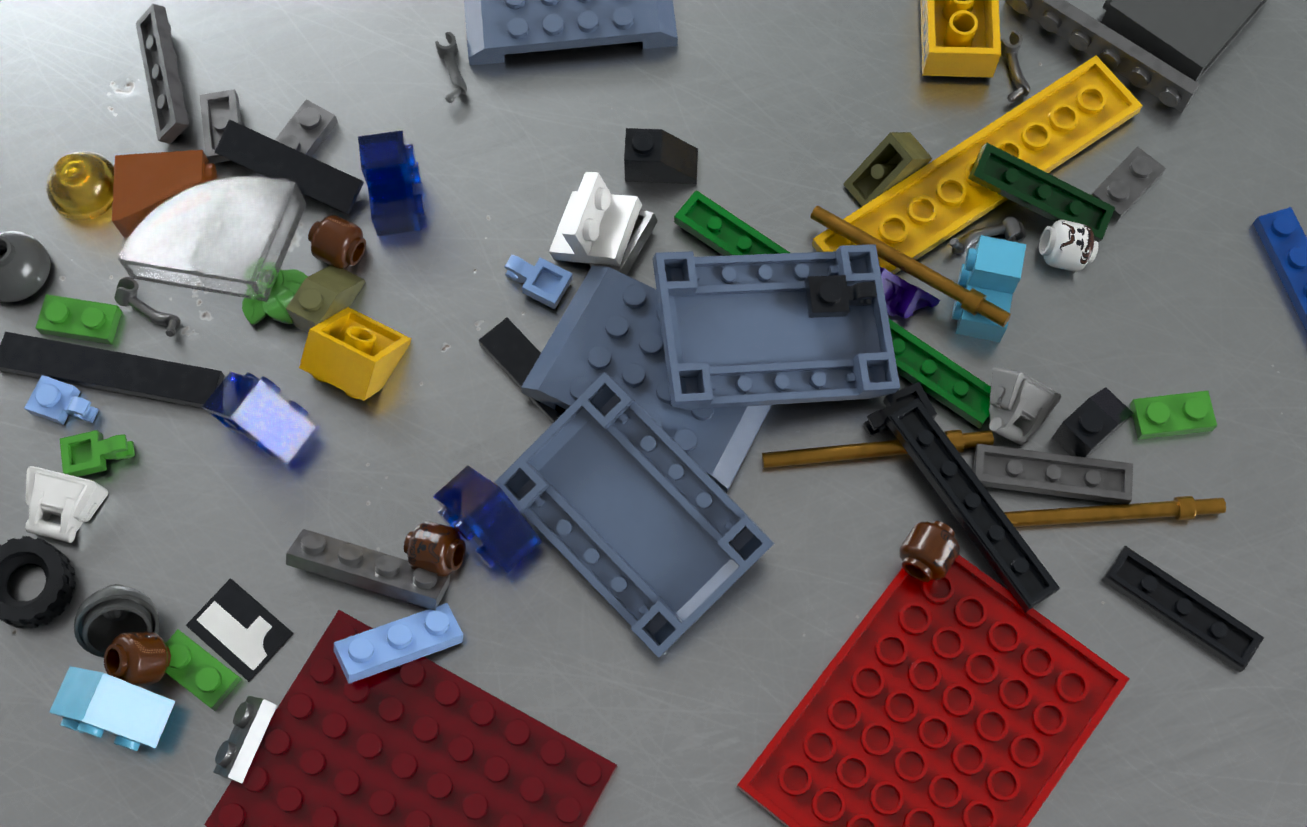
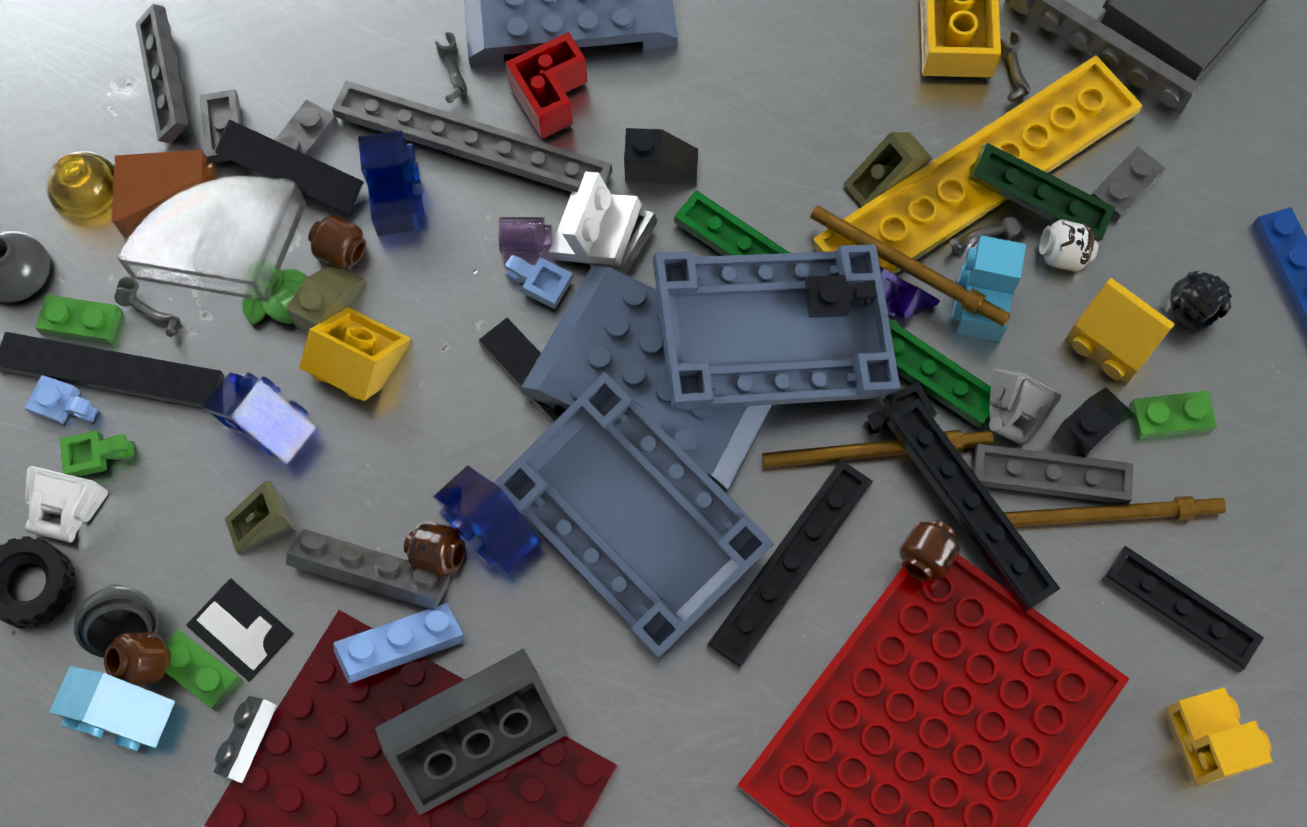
(259, 519): none -> olive slope
(466, 137): none -> flat silver plate
(470, 731): none -> dark grey slope
(524, 235): none -> clear purple brick
(543, 78): none -> red brick
(789, 565): none -> black tile
(1118, 331): none -> yellow slope
(1199, 300): none -> black piece
(1215, 739): none -> yellow brick

